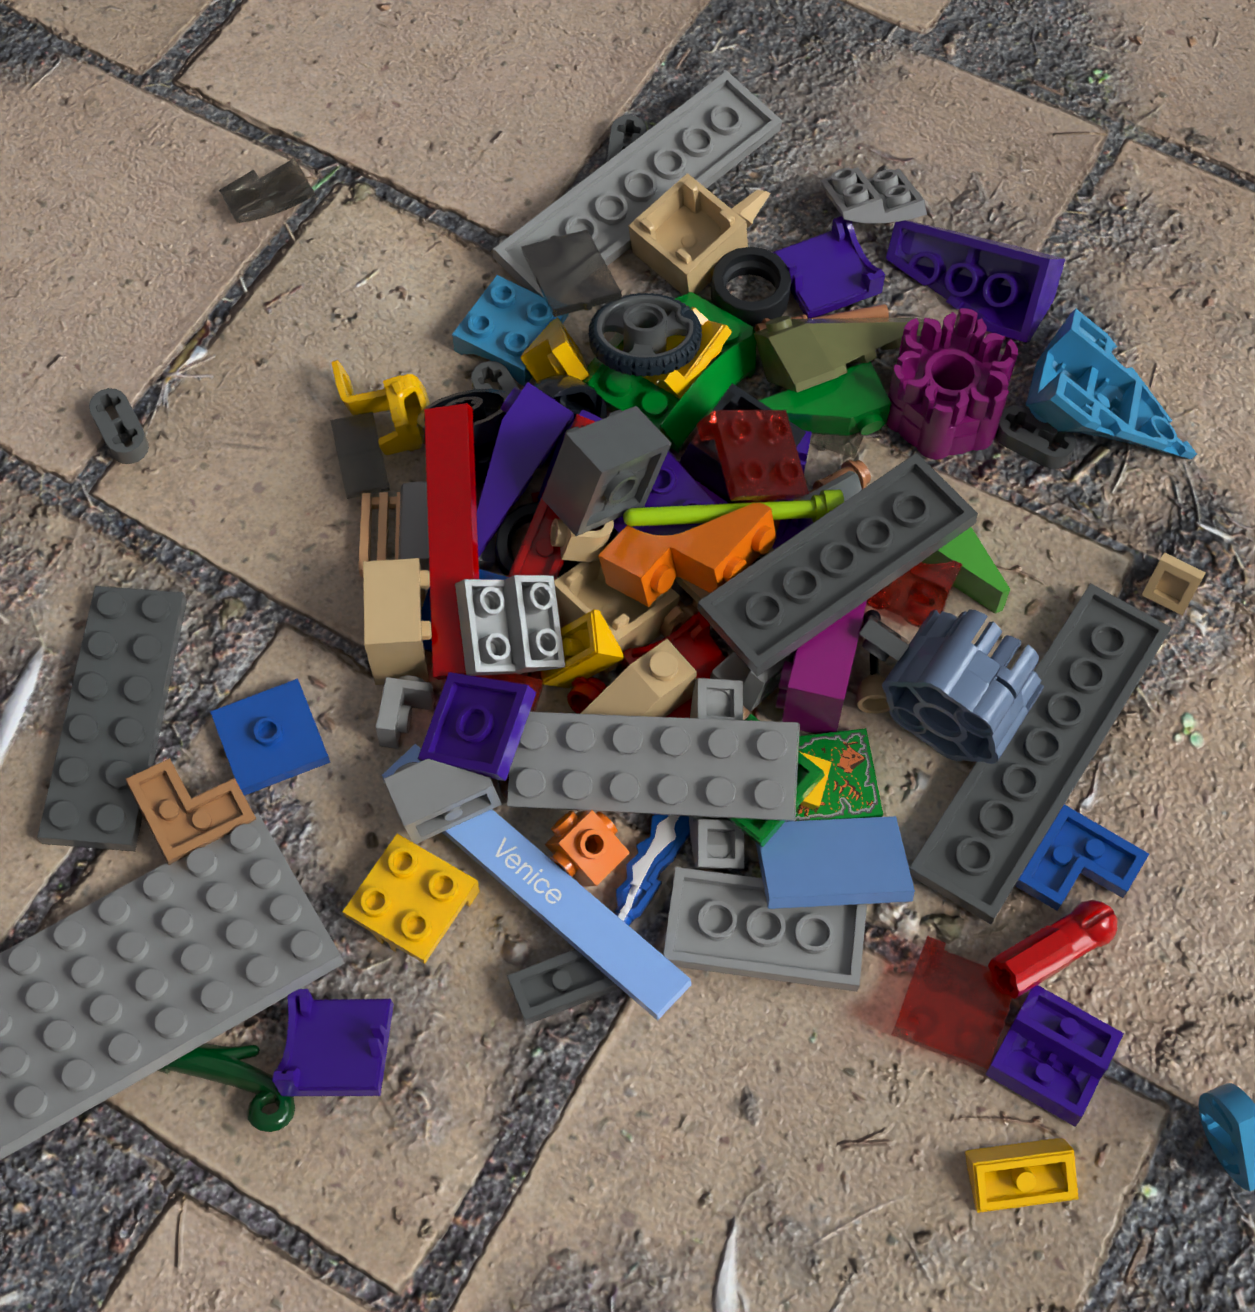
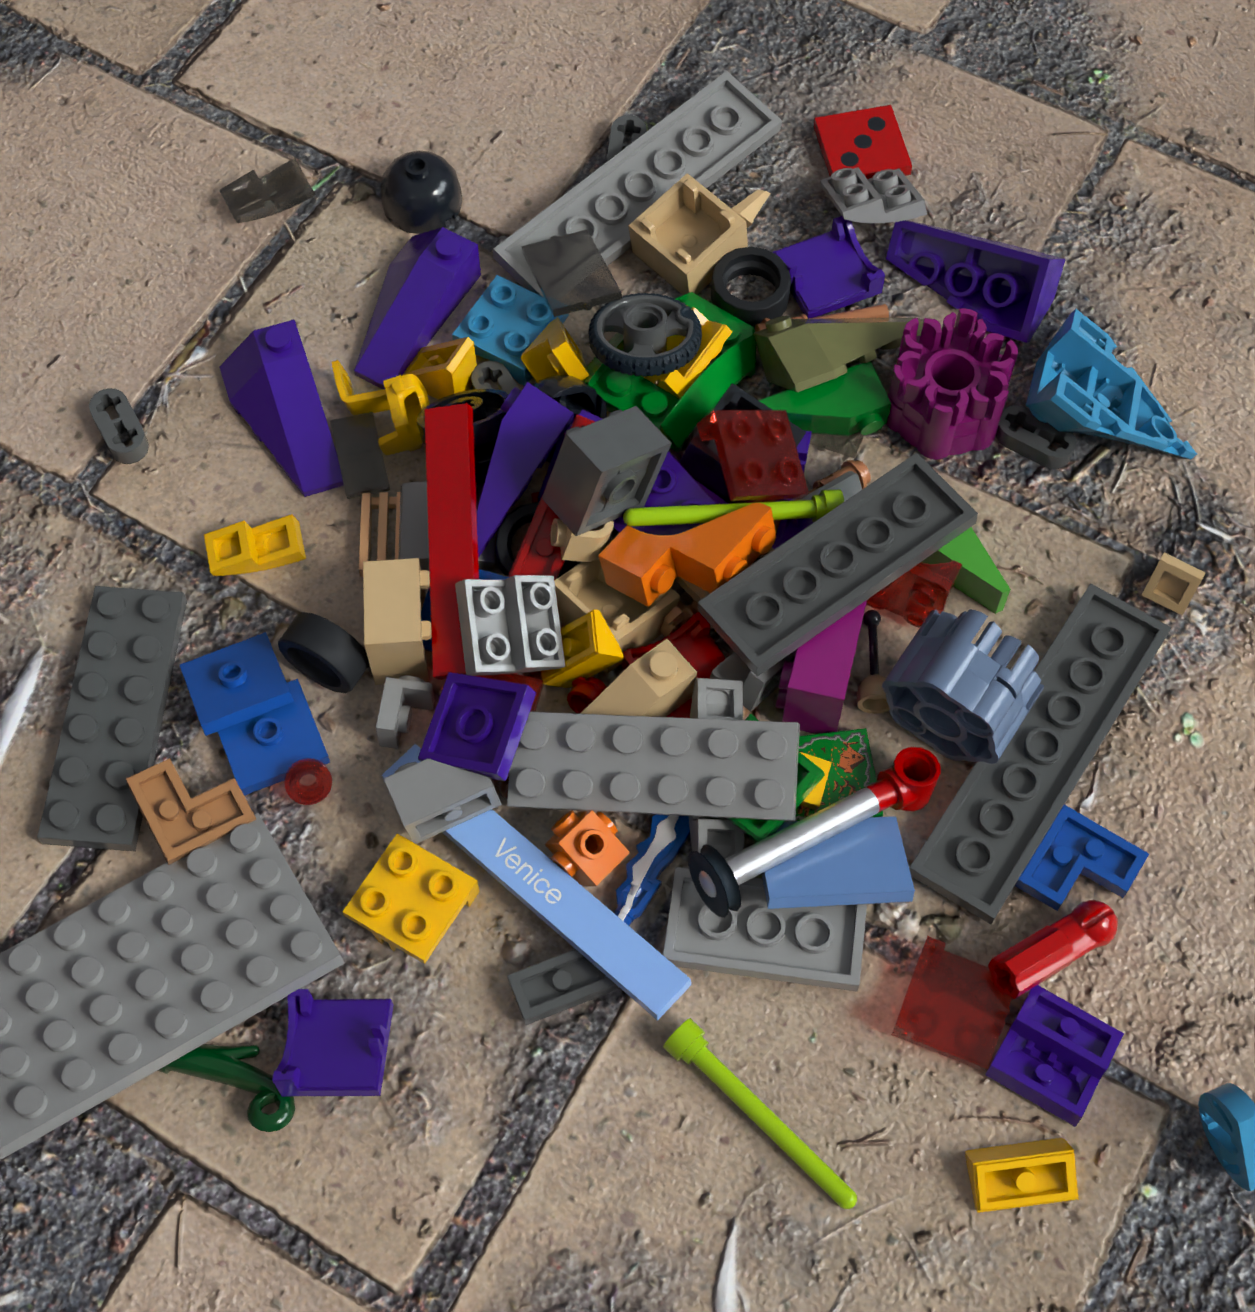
(236, 683): none -> blue plate
(255, 549): none -> yellow slope
(278, 398): none -> dark purple wedge
(308, 794): none -> clear red plate
(324, 652): none -> black tyre
(416, 300): none -> dark purple wedge
(420, 192): none -> black cylinder
(445, 367): none -> yellow slope
(689, 1045): none -> lime piece
(719, 878): none -> piece
(862, 140): none -> red tile
(882, 640): dark grey plate -> none

